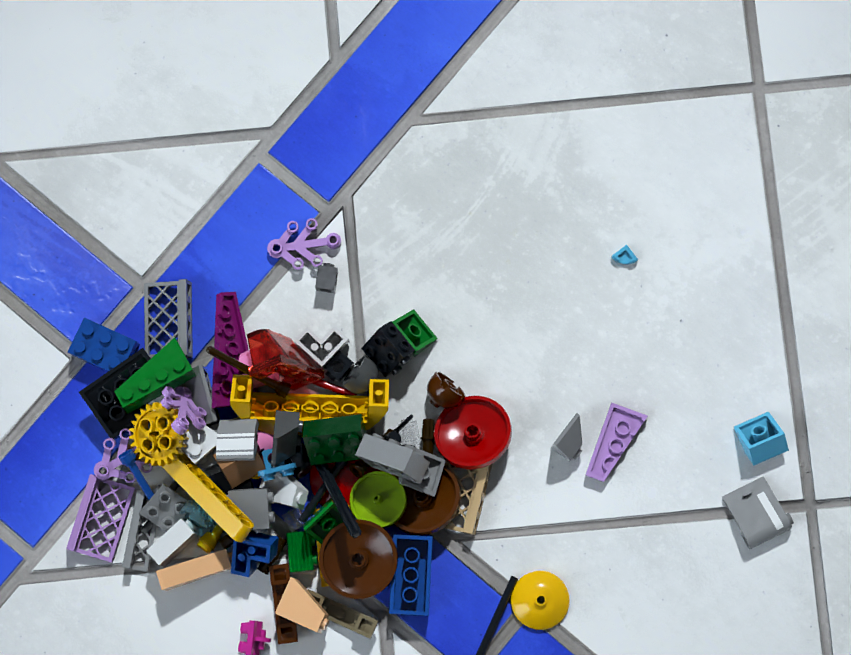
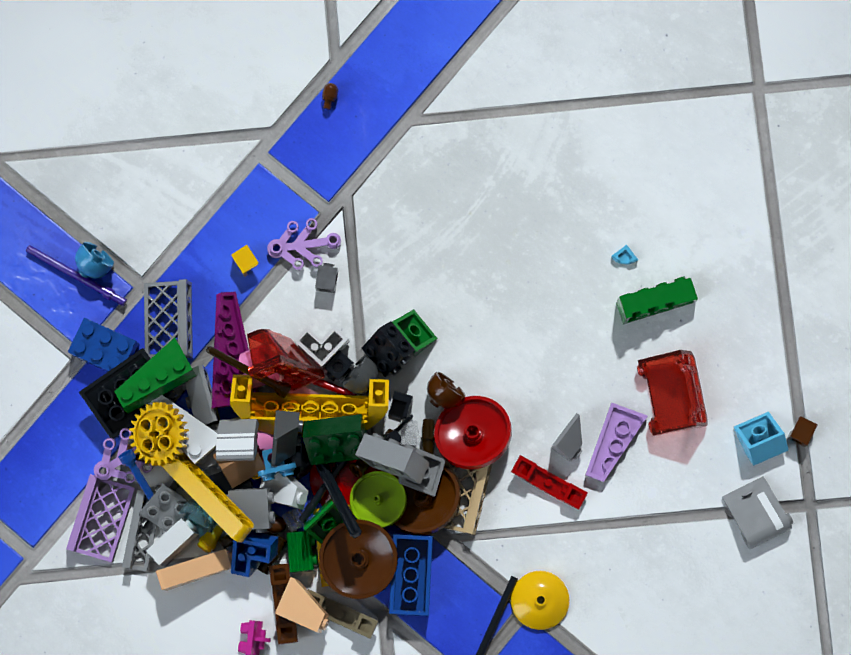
(92, 262): none -> dark azure cylinder
(107, 293): none -> dark purple bar
(183, 397): lavender plant -> none
(245, 259): none -> yellow panel
(278, 526): none -> reddish brown cylinder
(329, 95): none -> reddish brown cylinder
(400, 405): none -> black panel
(549, 482): none -> red slope
(656, 299): none -> green wedge
(674, 392): none -> clear red windscreen
(802, 431): none -> reddish brown panel

